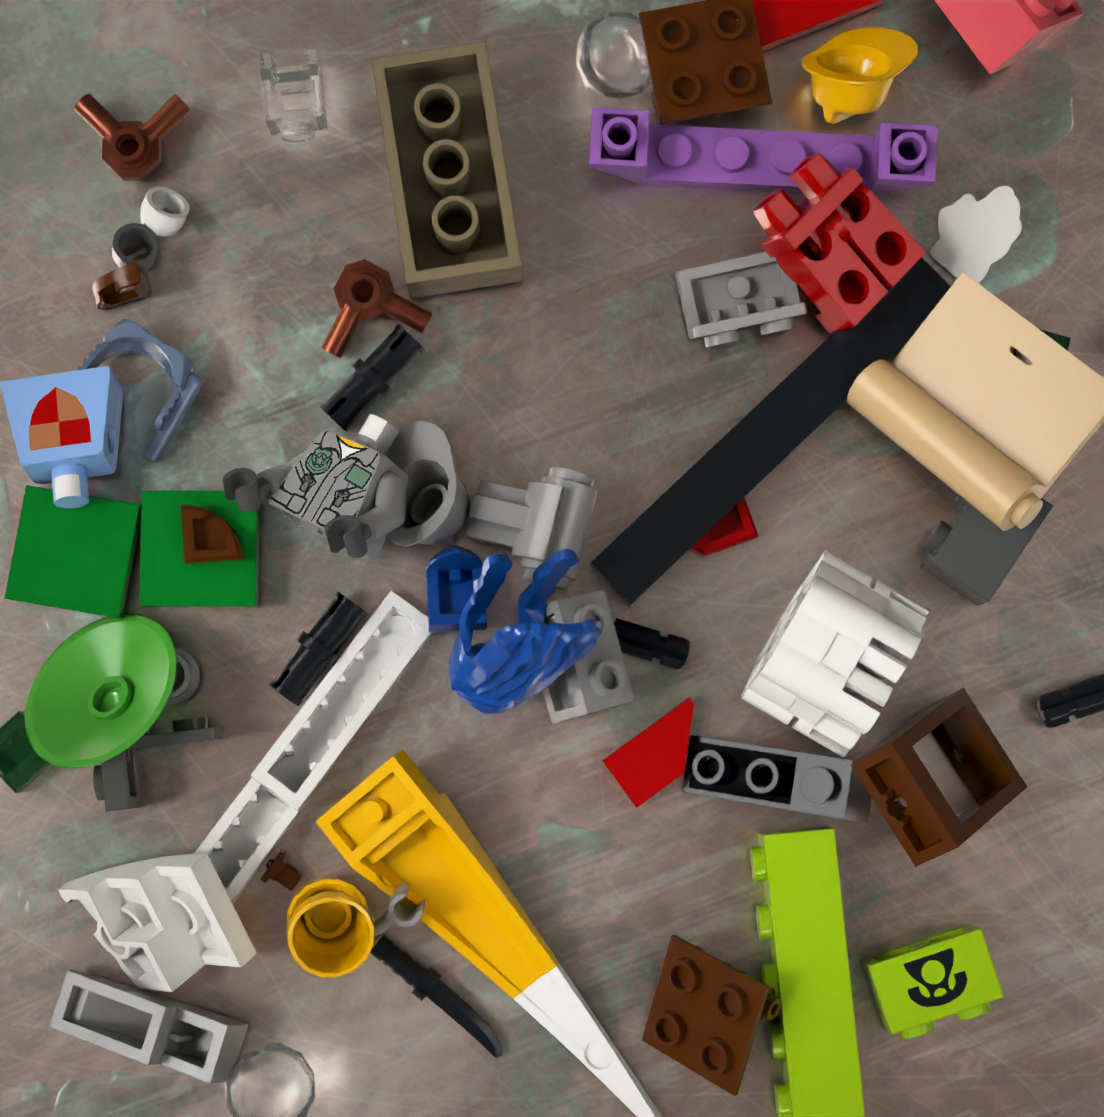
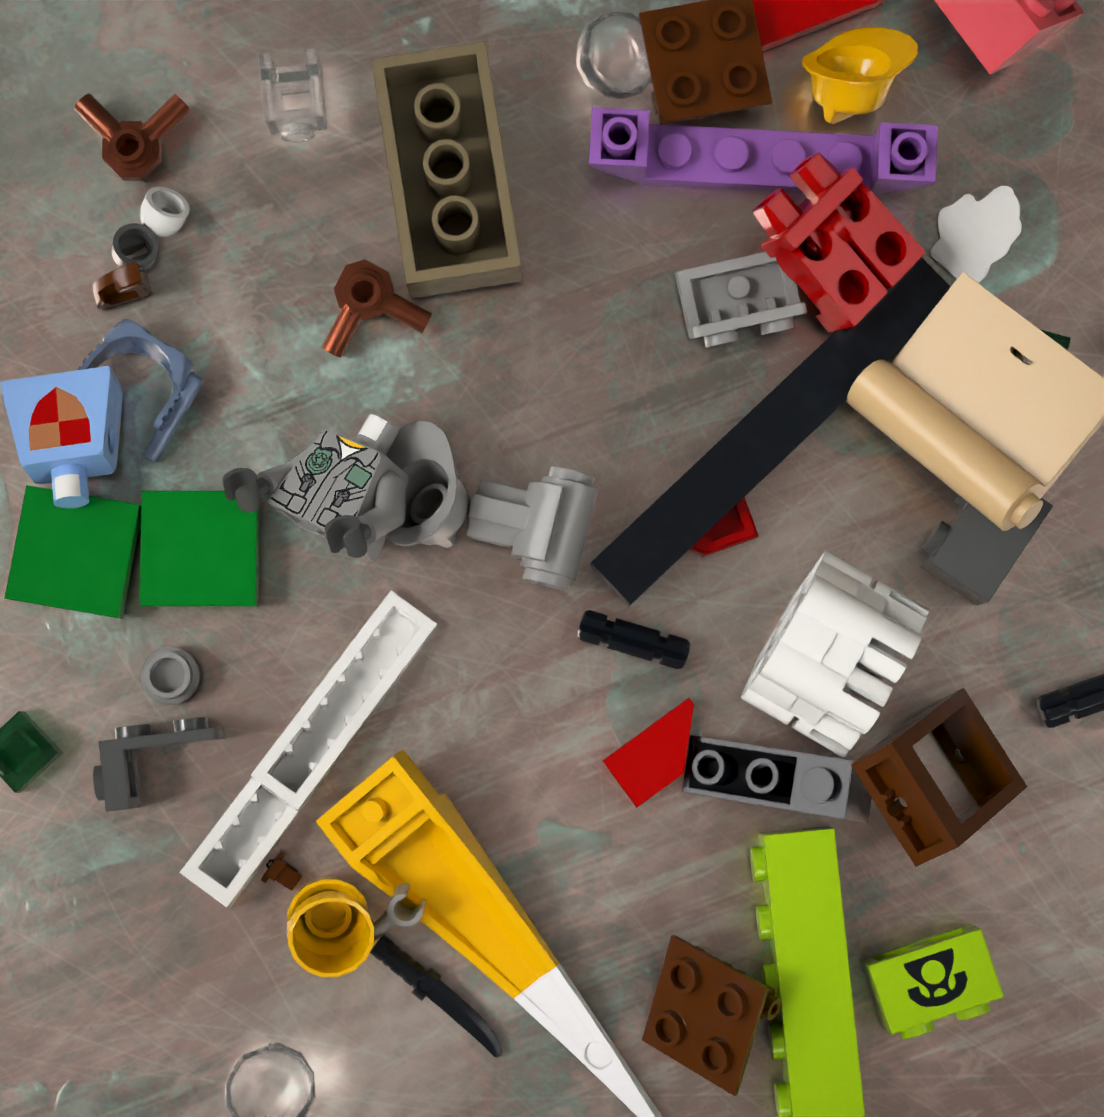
(100, 691): bright green hat -> none
(149, 1026): light grey slope -> none
(163, 918): white slope -> none
(208, 538): reddish brown tile -> none
(318, 649): black pin -> none
(372, 377): black pin -> none
(450, 586): blue plate -> none
(520, 656): blue hair -> none
(598, 679): light grey bracket -> none

